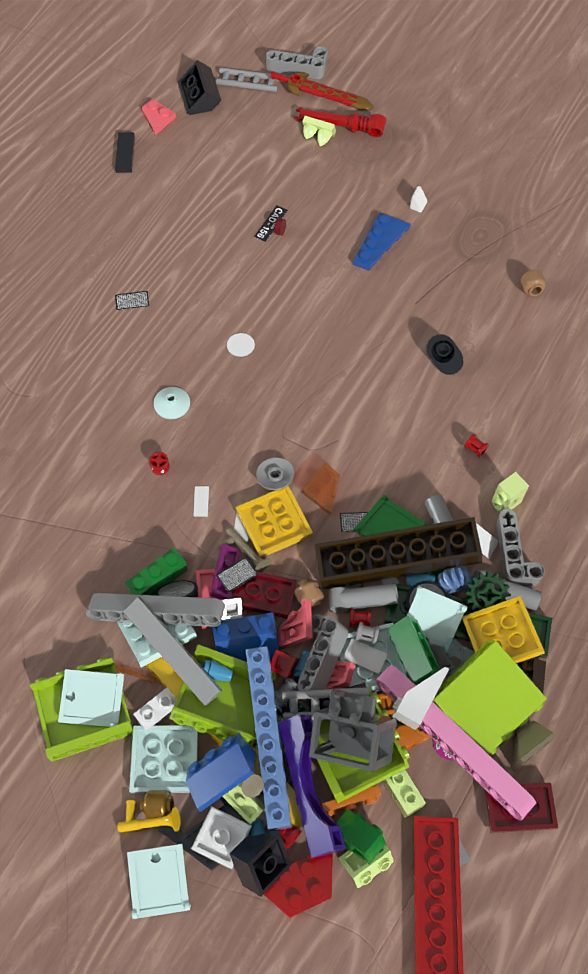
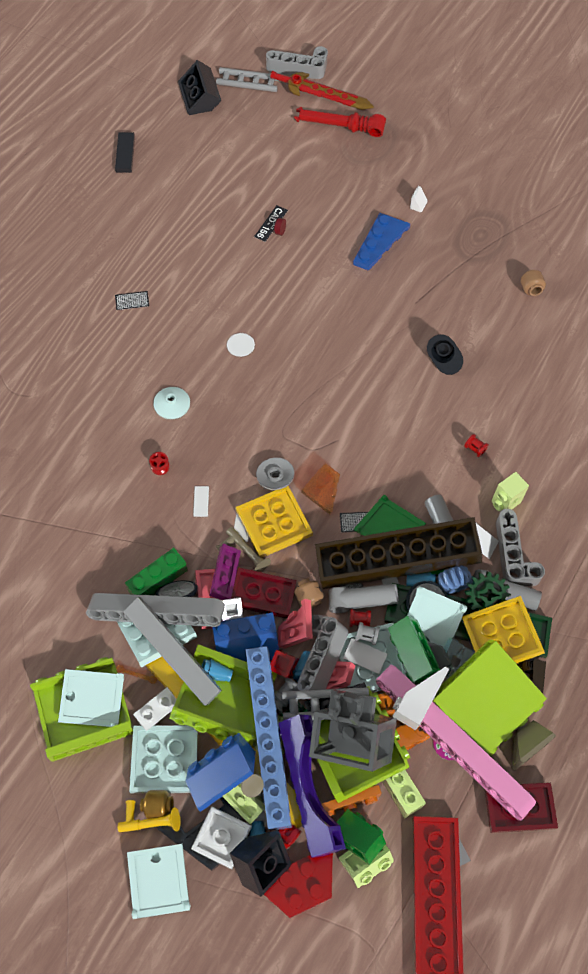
(157, 115): coral wing -> none
(237, 574): sticker -> none
(324, 129): yellowish green tile -> none

